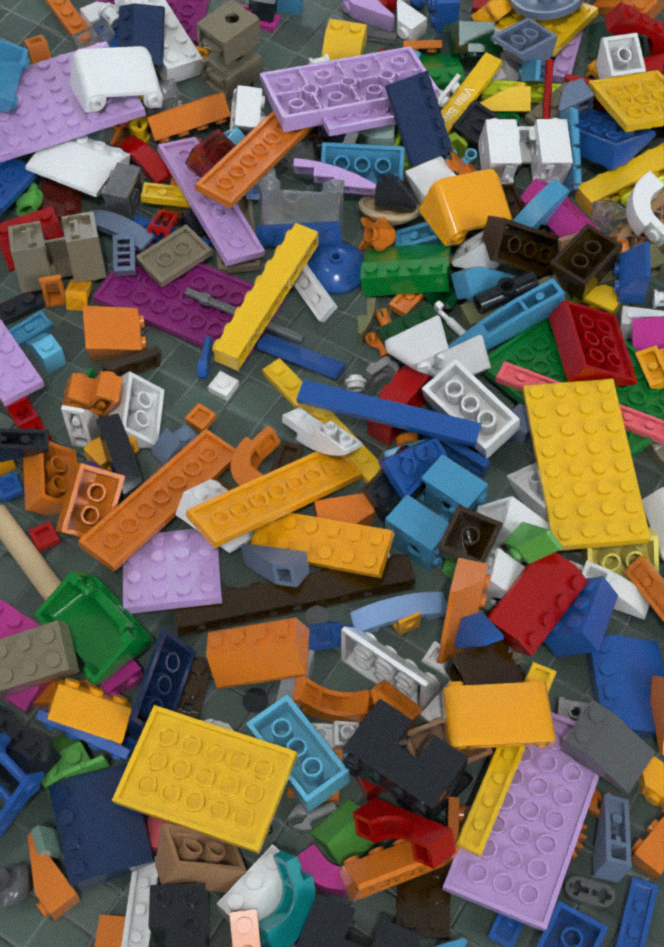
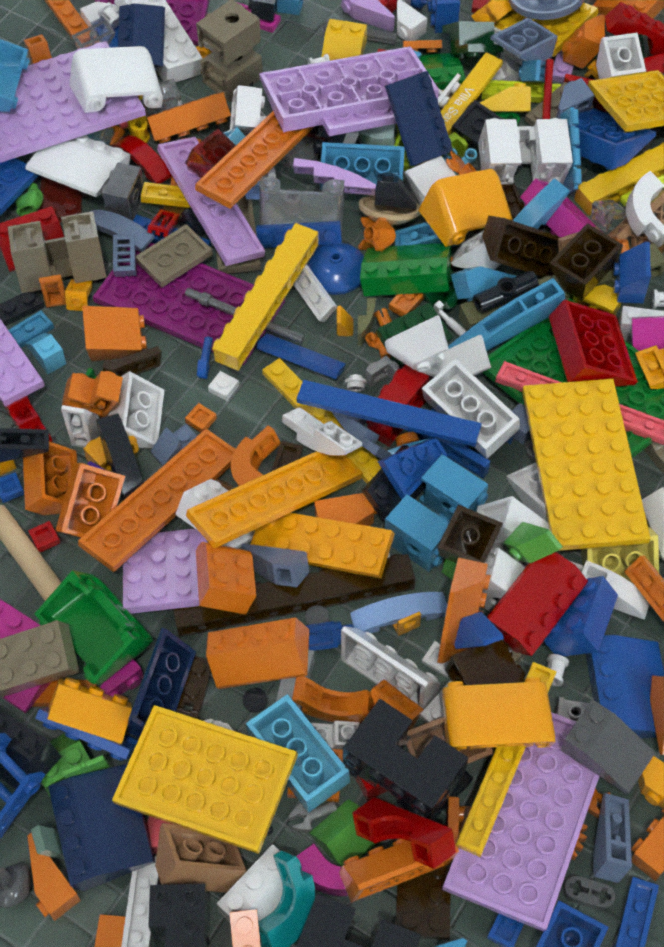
(225, 578): none -> orange brick
(344, 322): none -> light orange slope
(356, 428): none -> sand blue slope
(557, 663): none -> white bush
(585, 42): none -> orange slope

